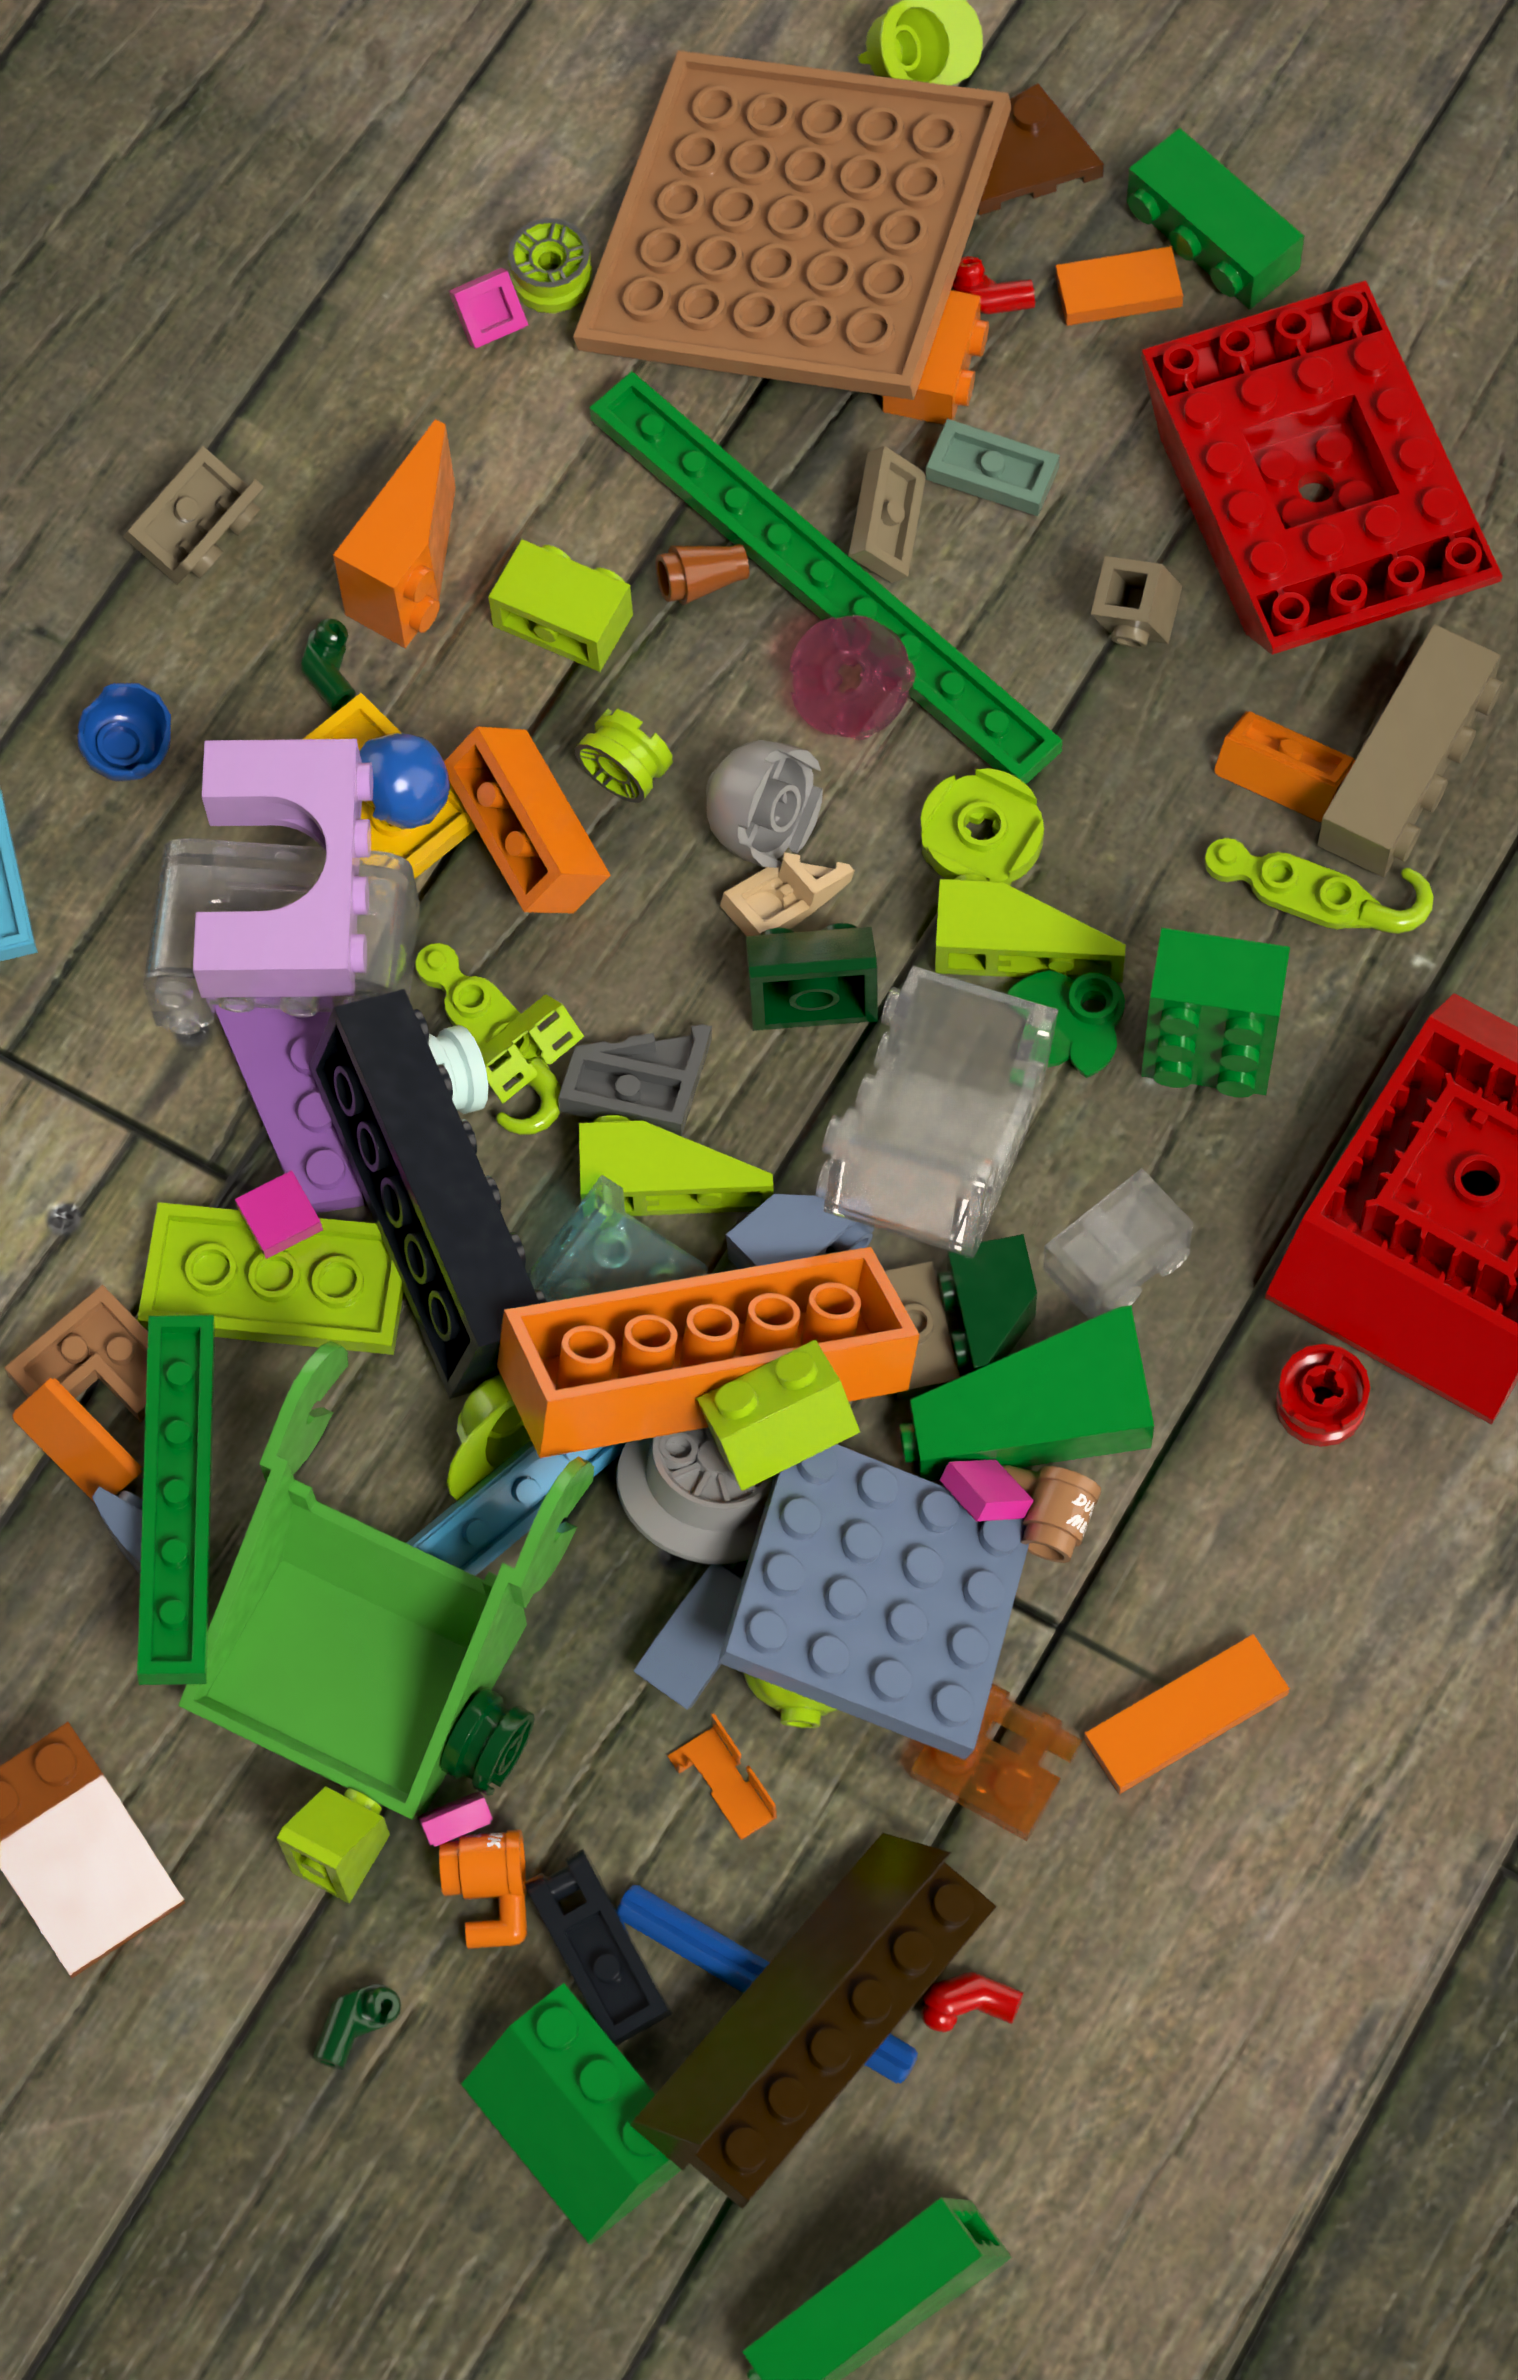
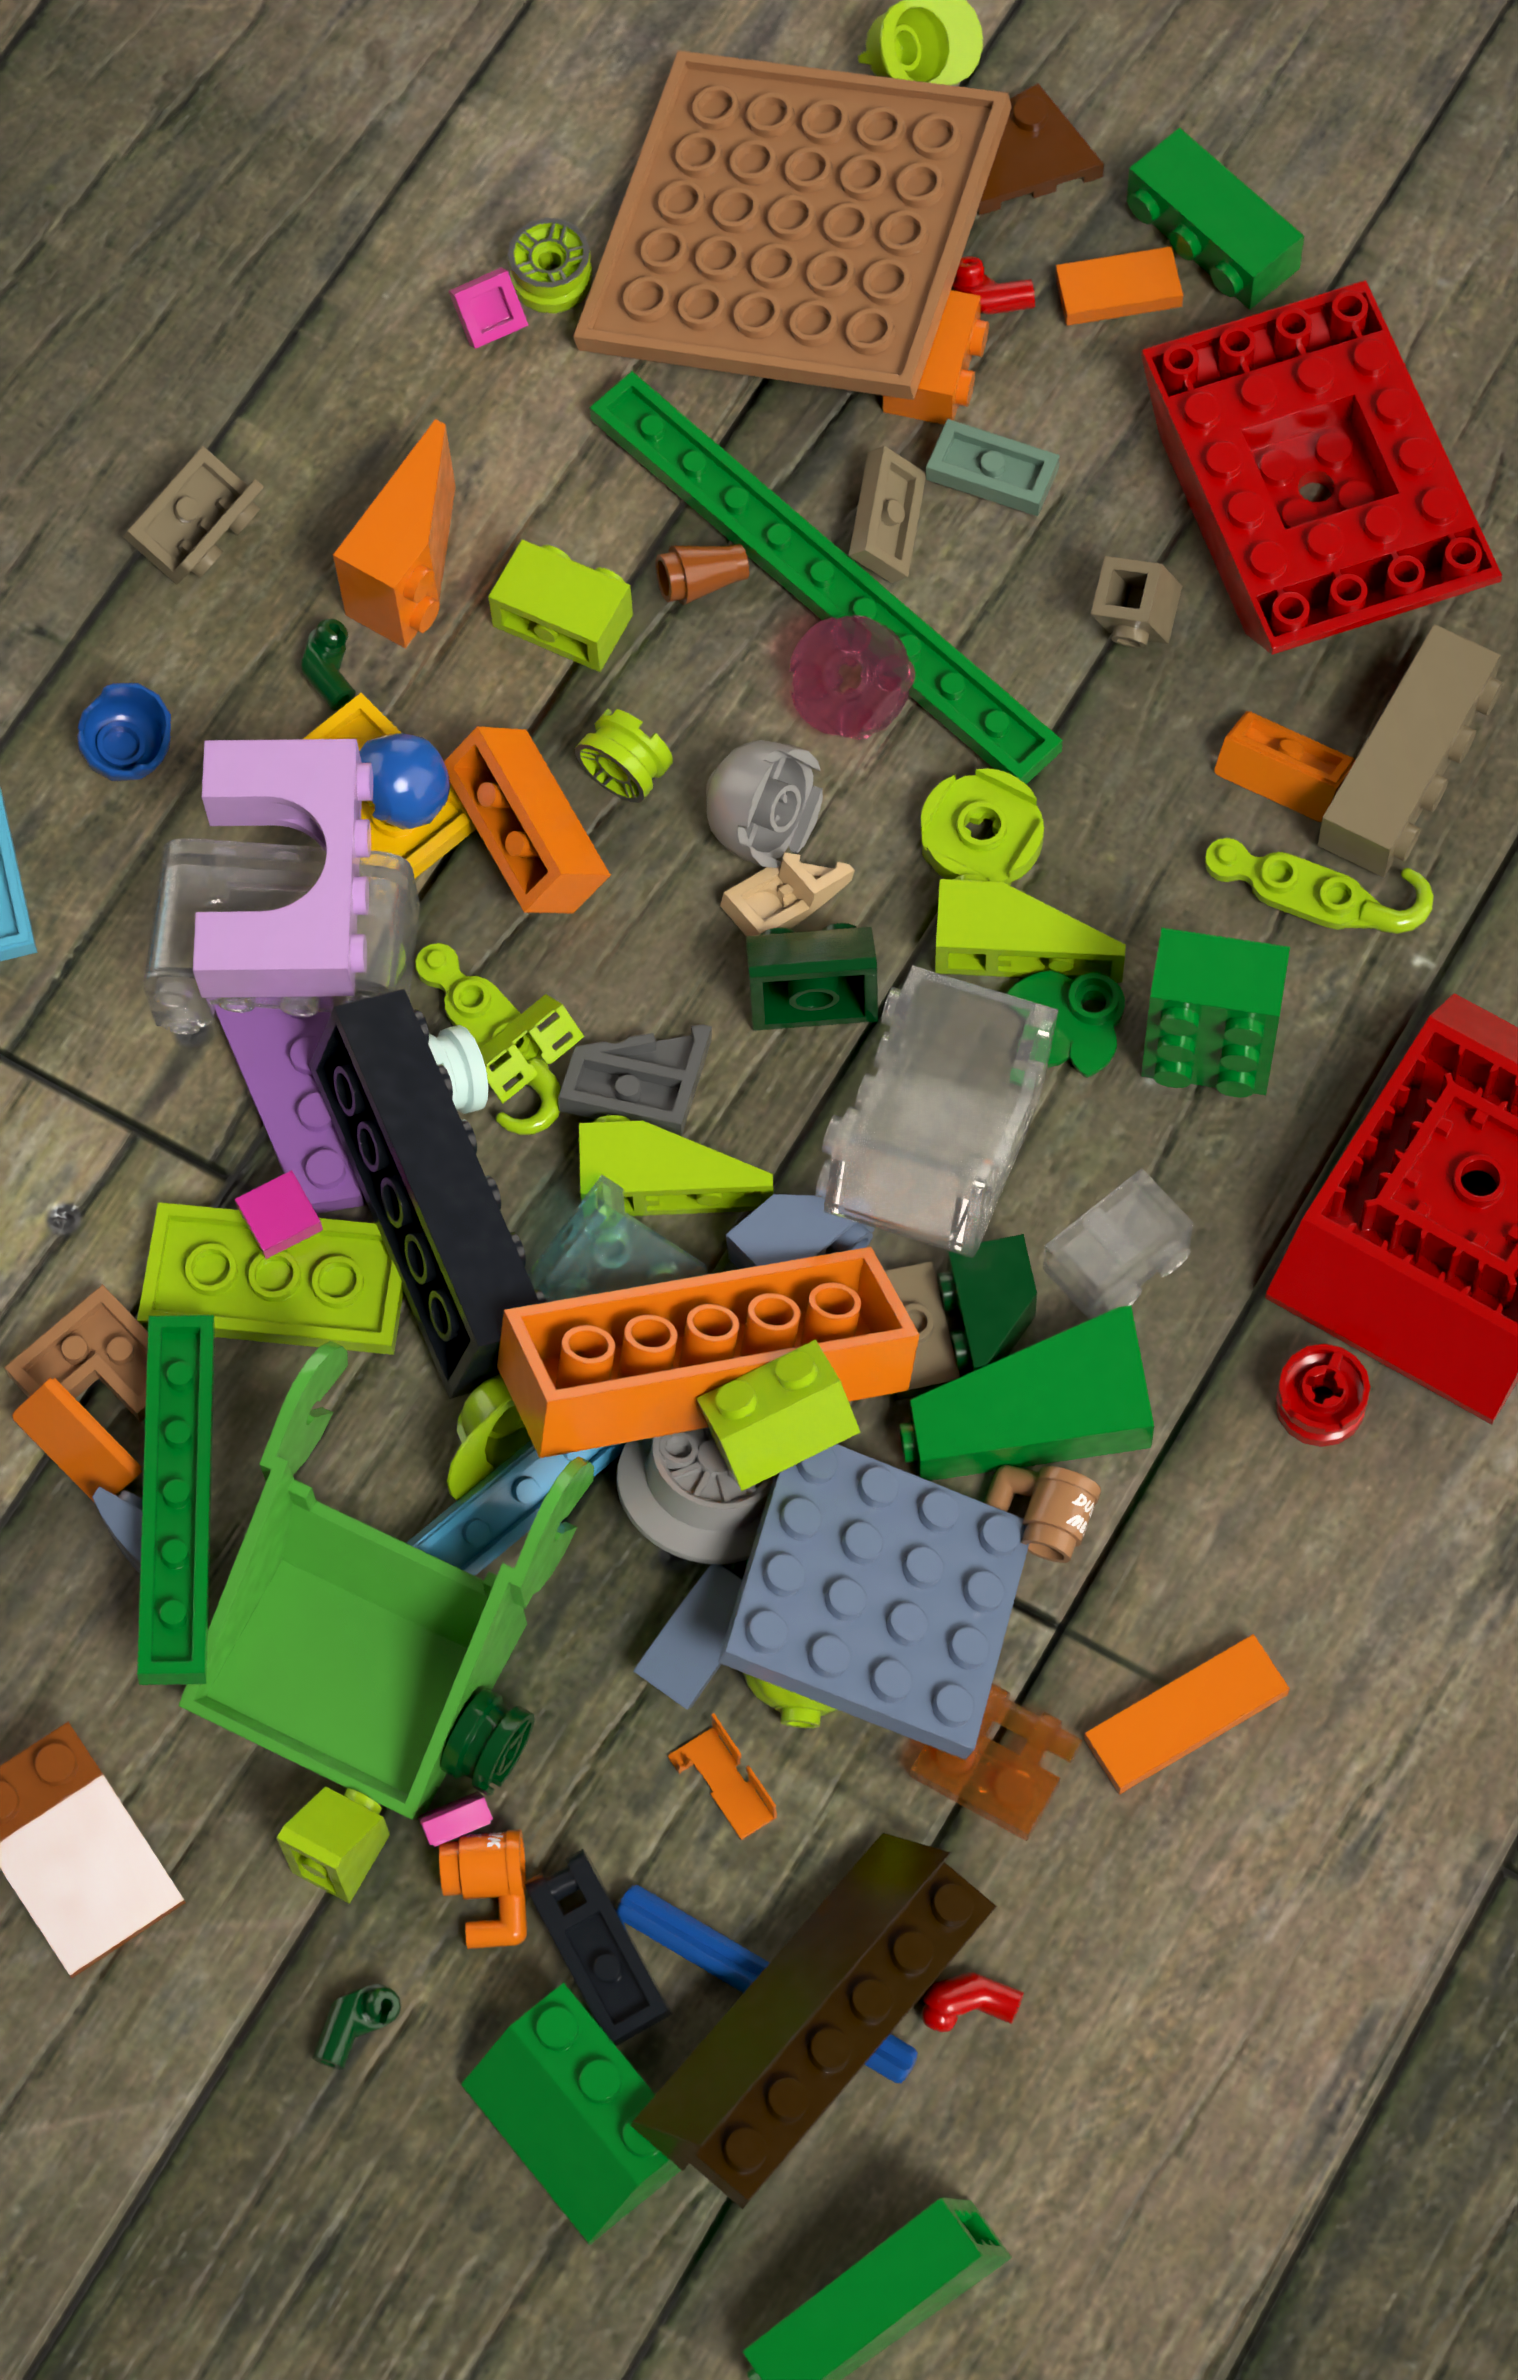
(986, 1490): dark pink tile -> none

